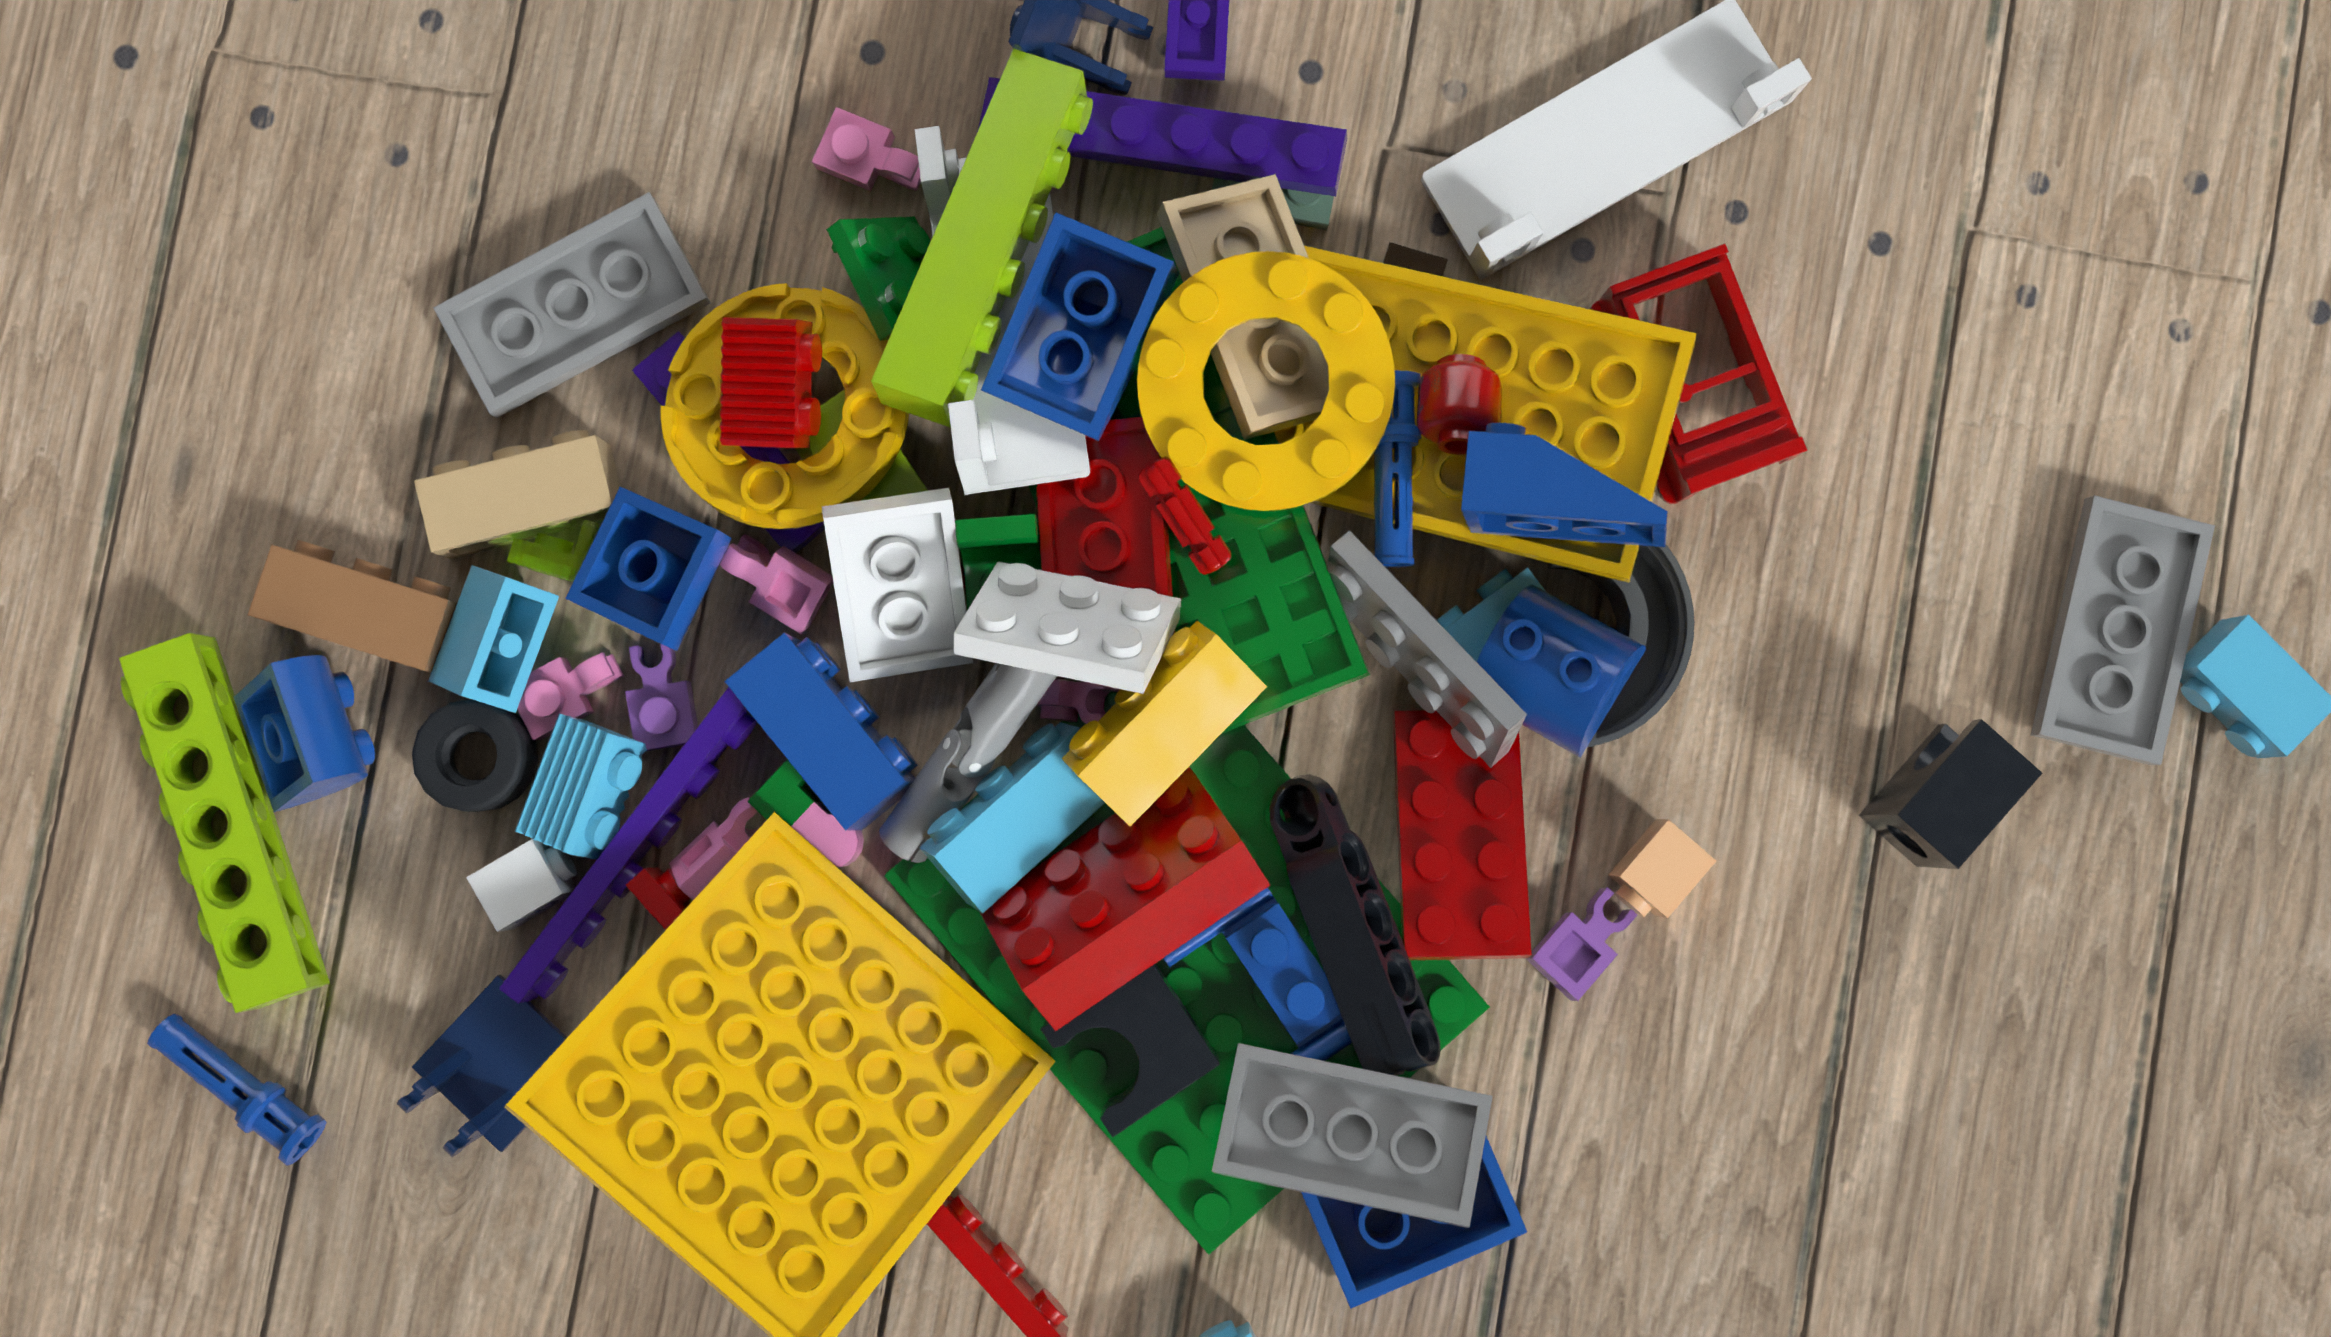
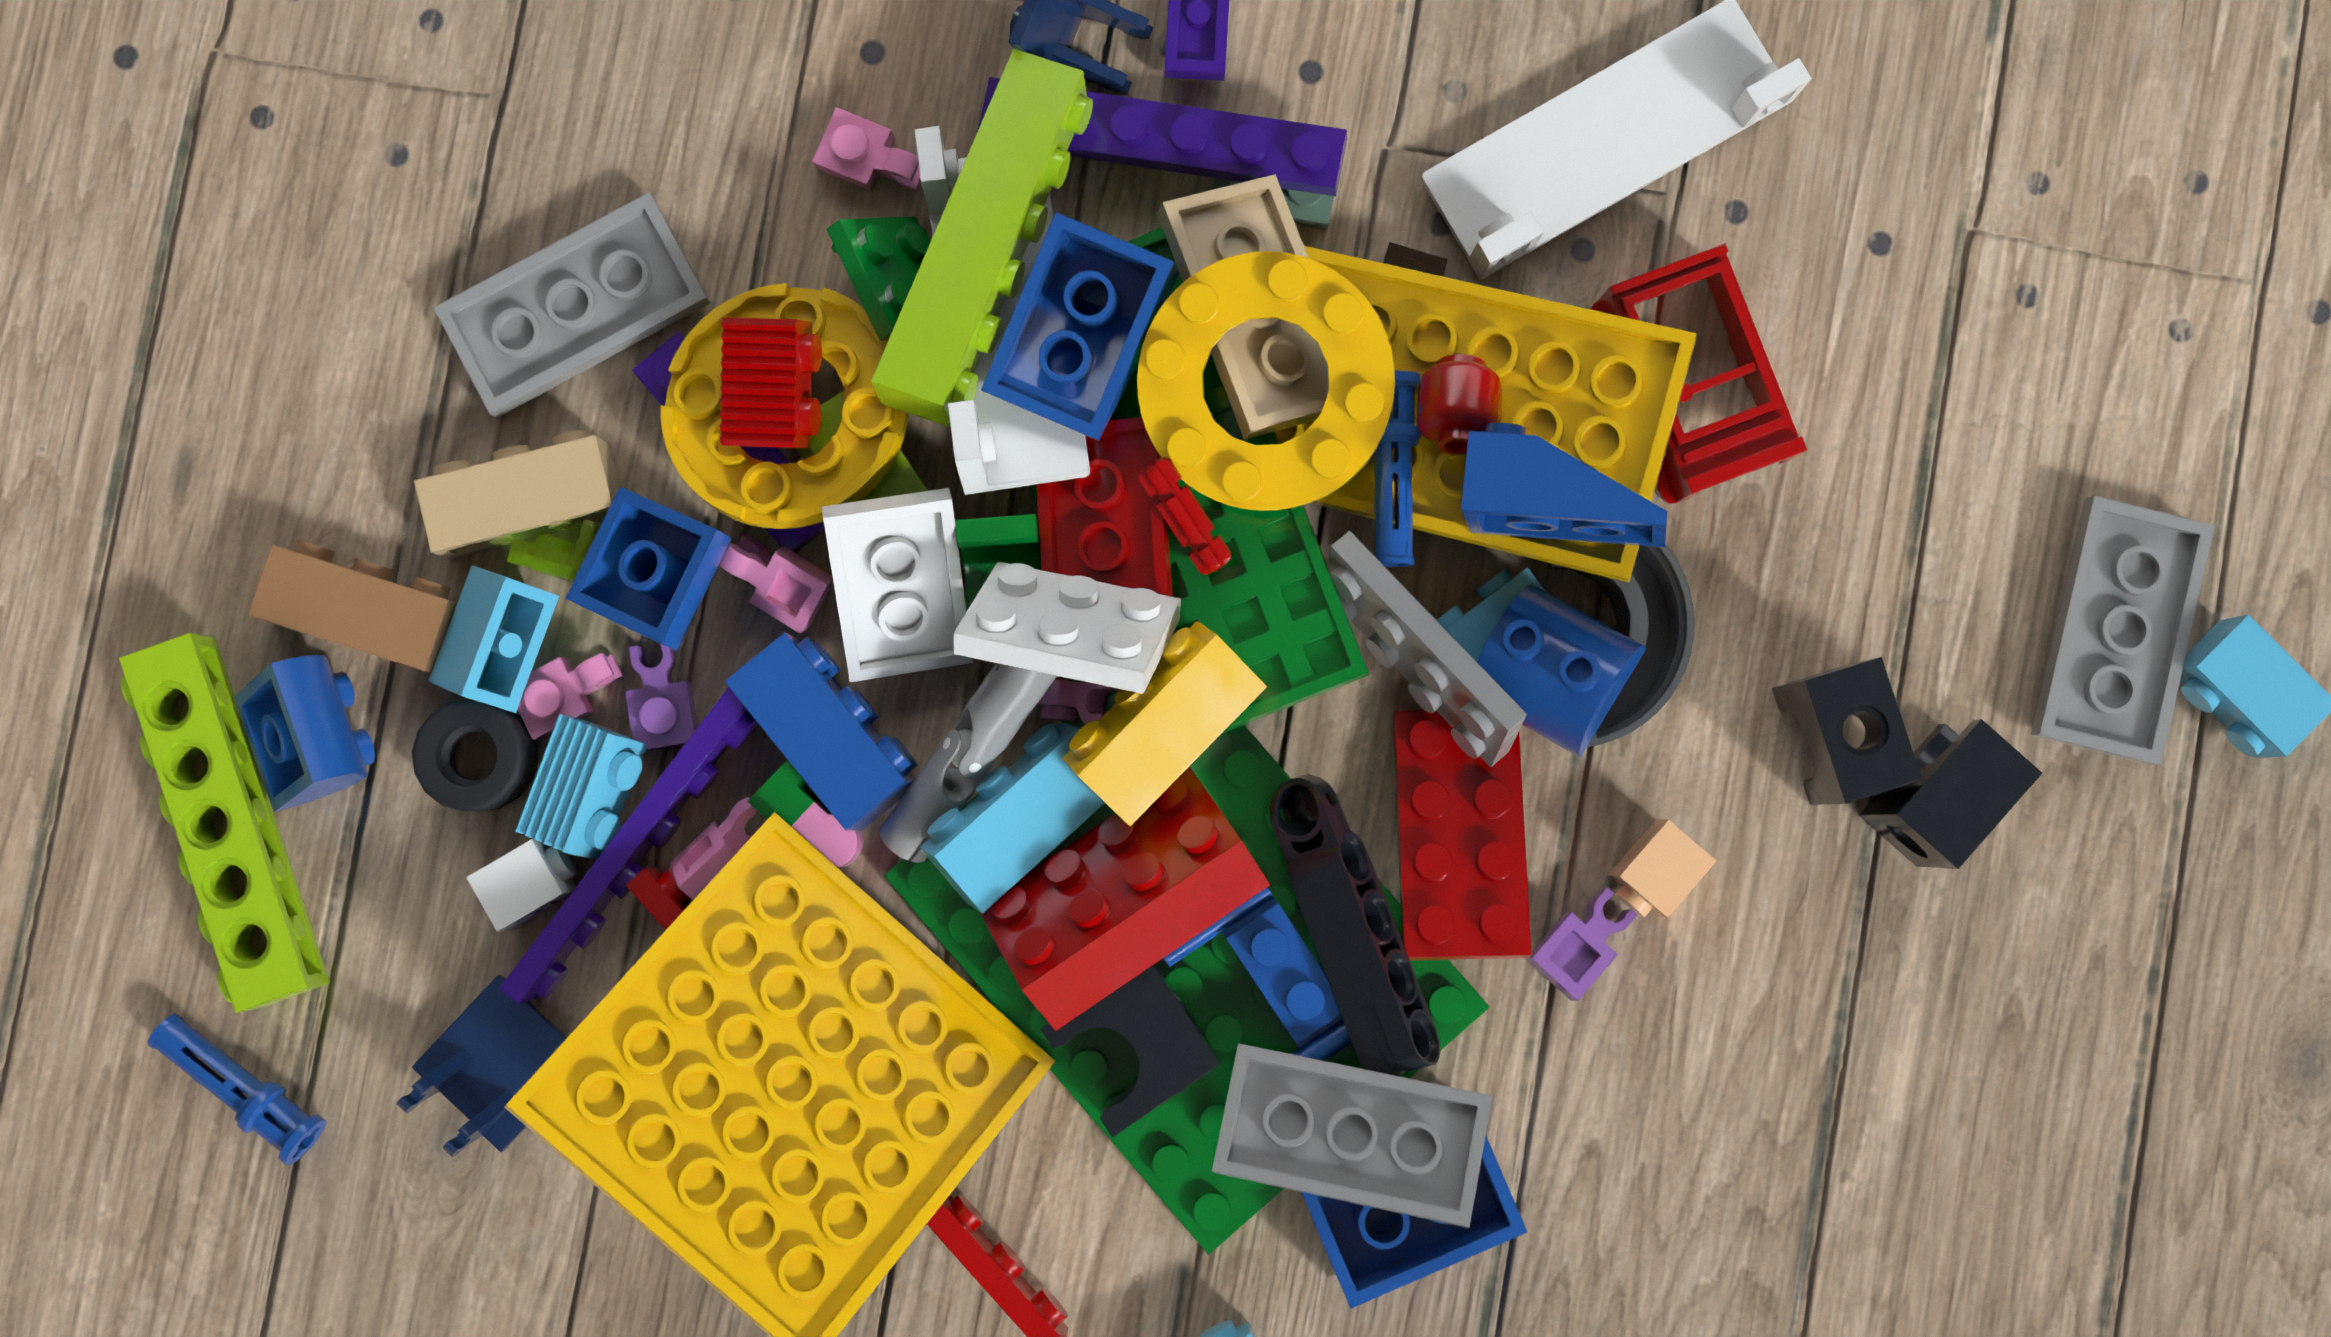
(1823, 705): none -> black piece

